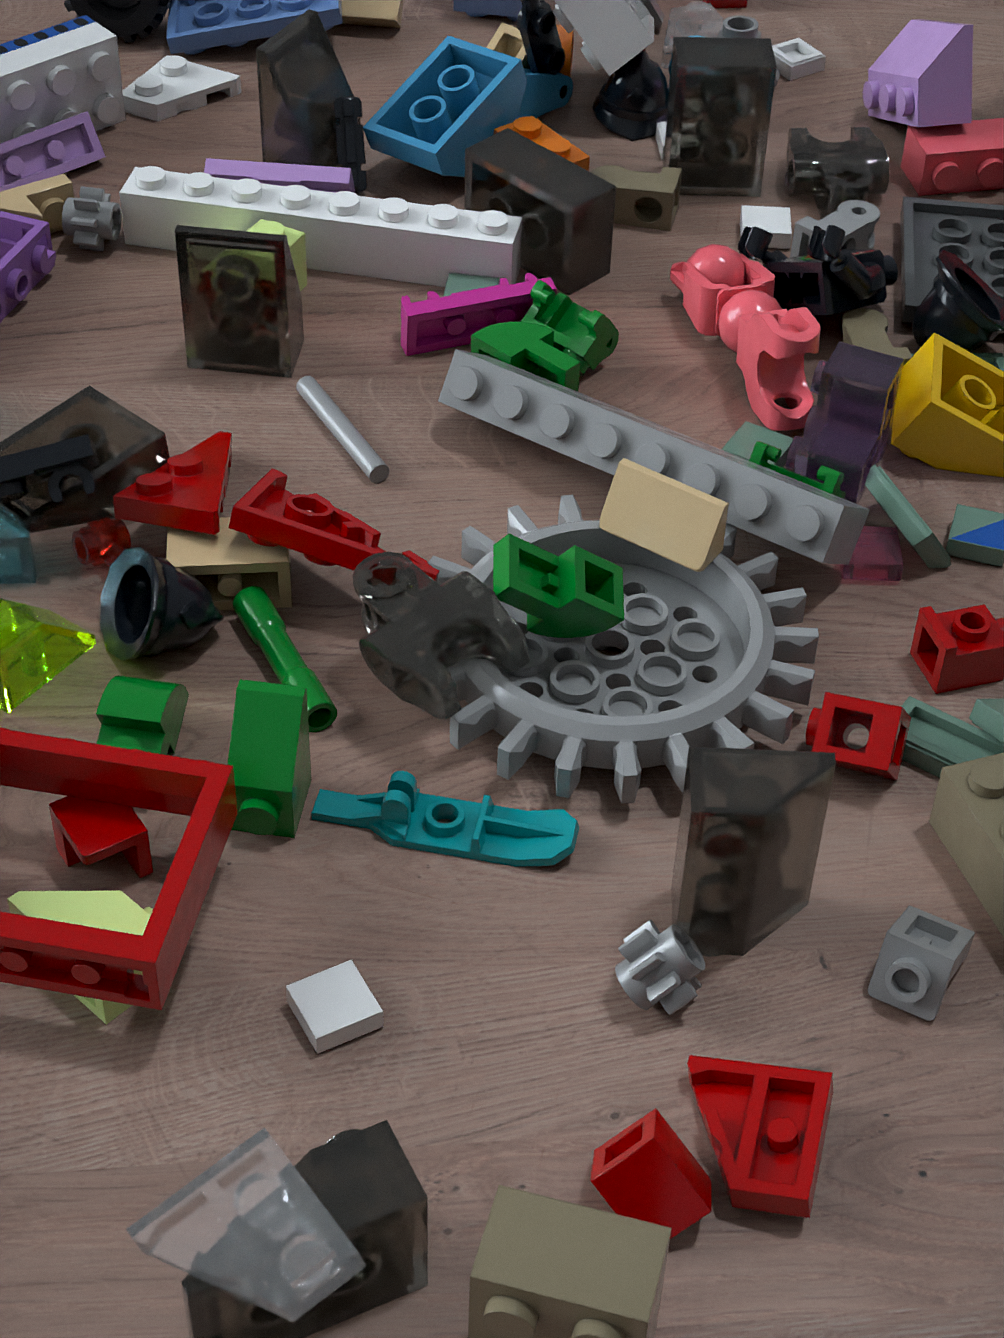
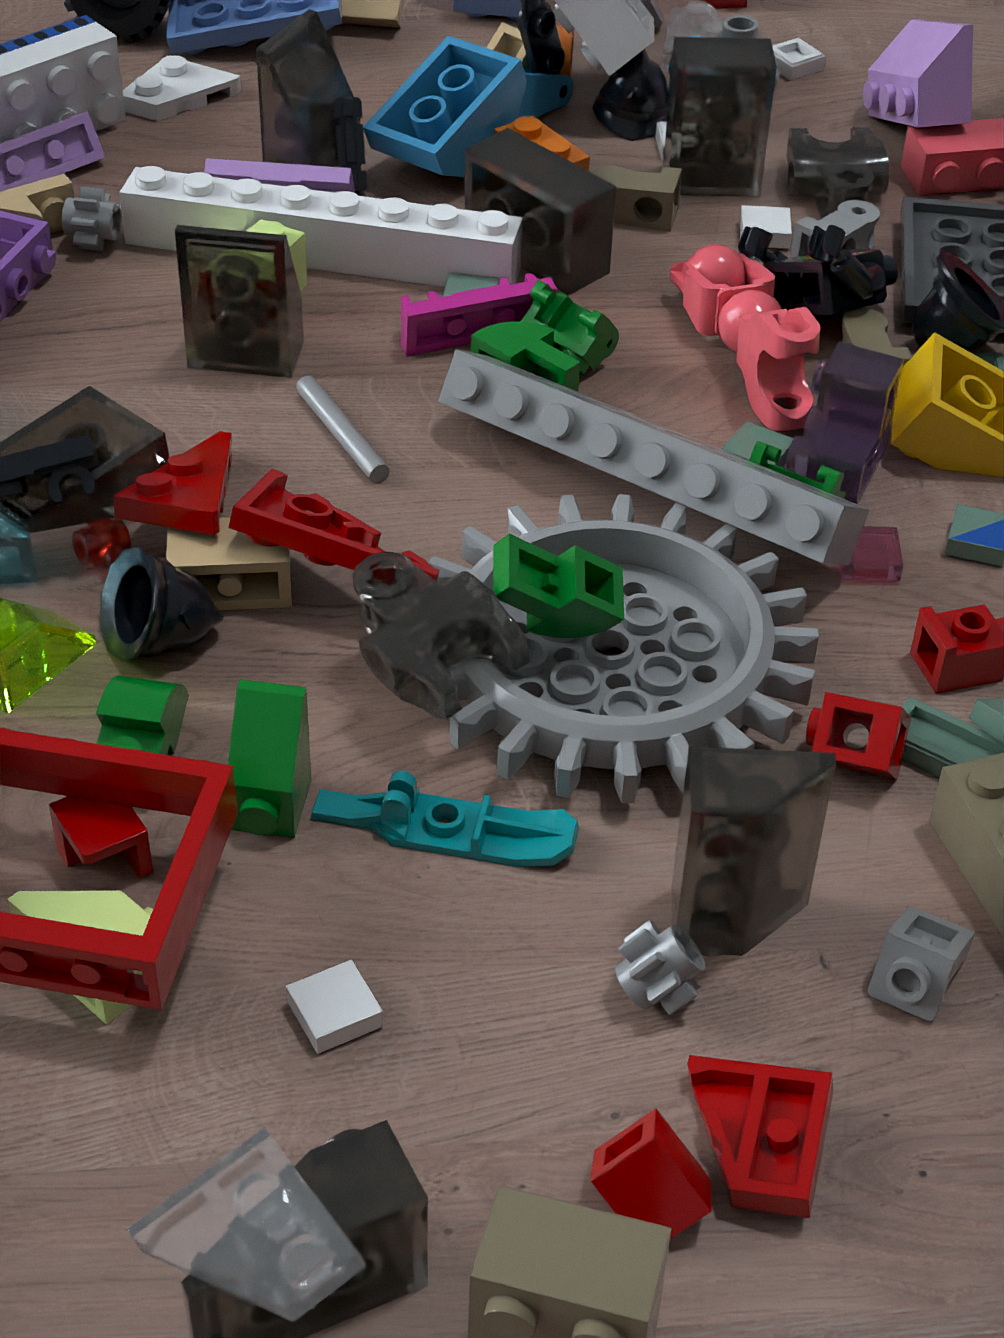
(269, 633): green piece -> none
(664, 516): tan slope -> none
(906, 519): sand green tile -> none

